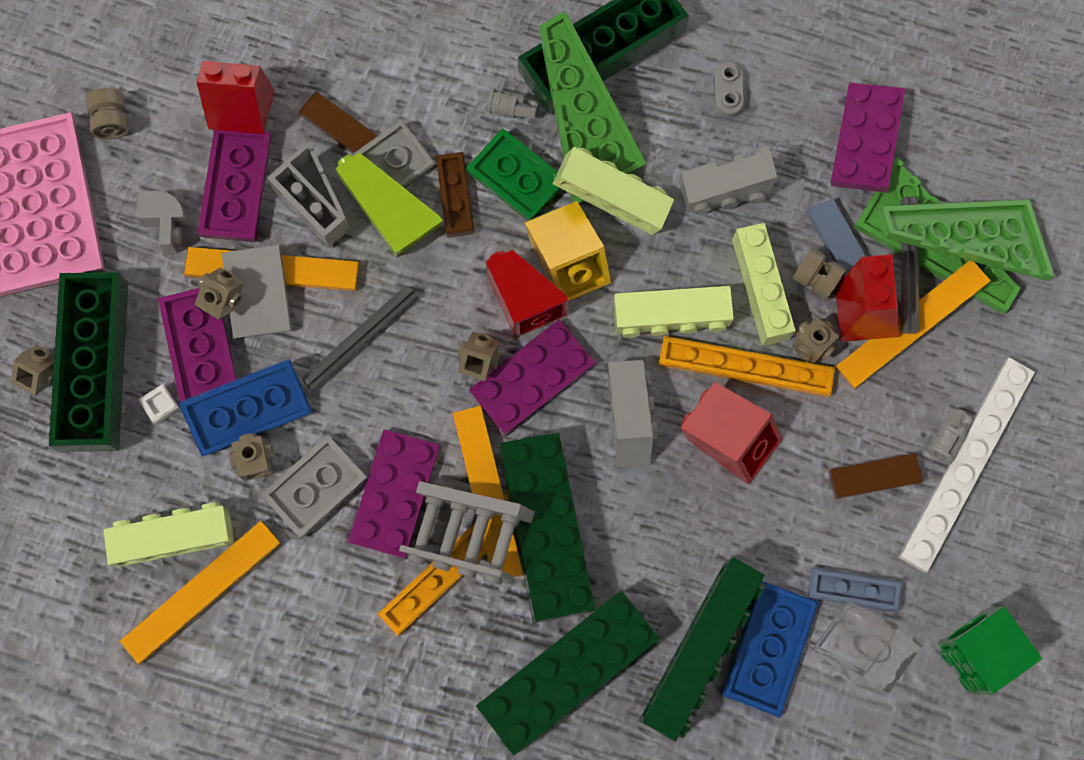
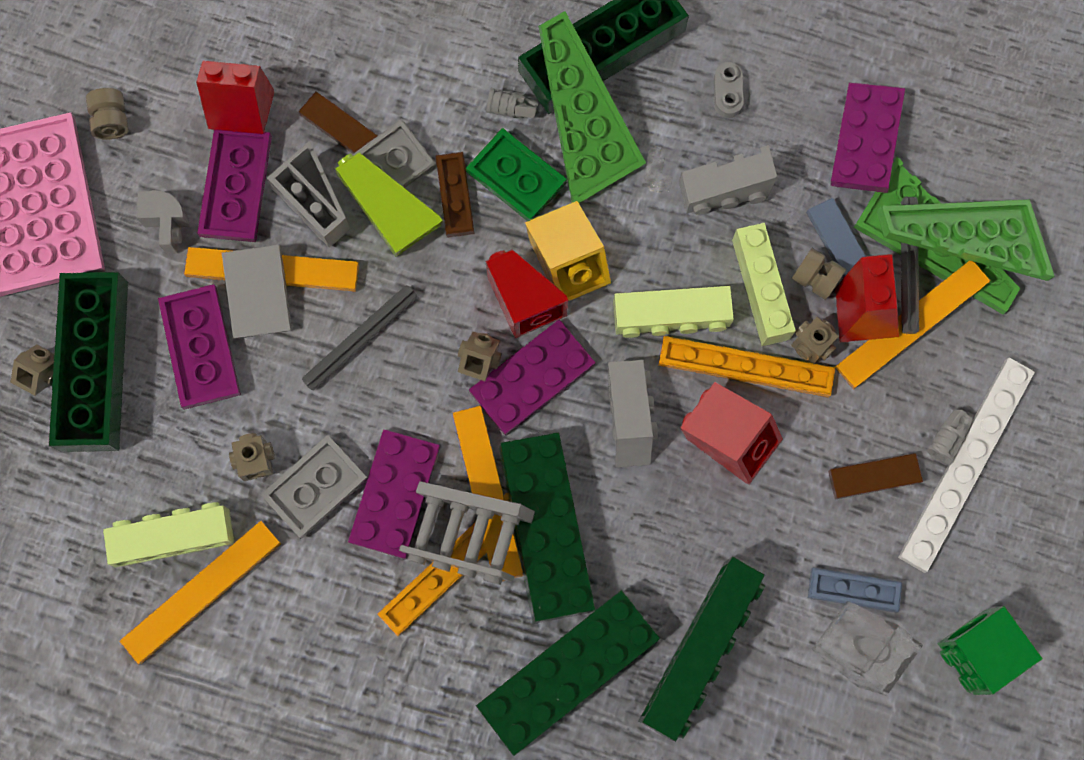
(159, 404): white tile -> none
(219, 293): dark tan brick -> none
(245, 406): blue tile -> none
(613, 190): yellowish green brick -> none
(770, 650): blue tile -> none

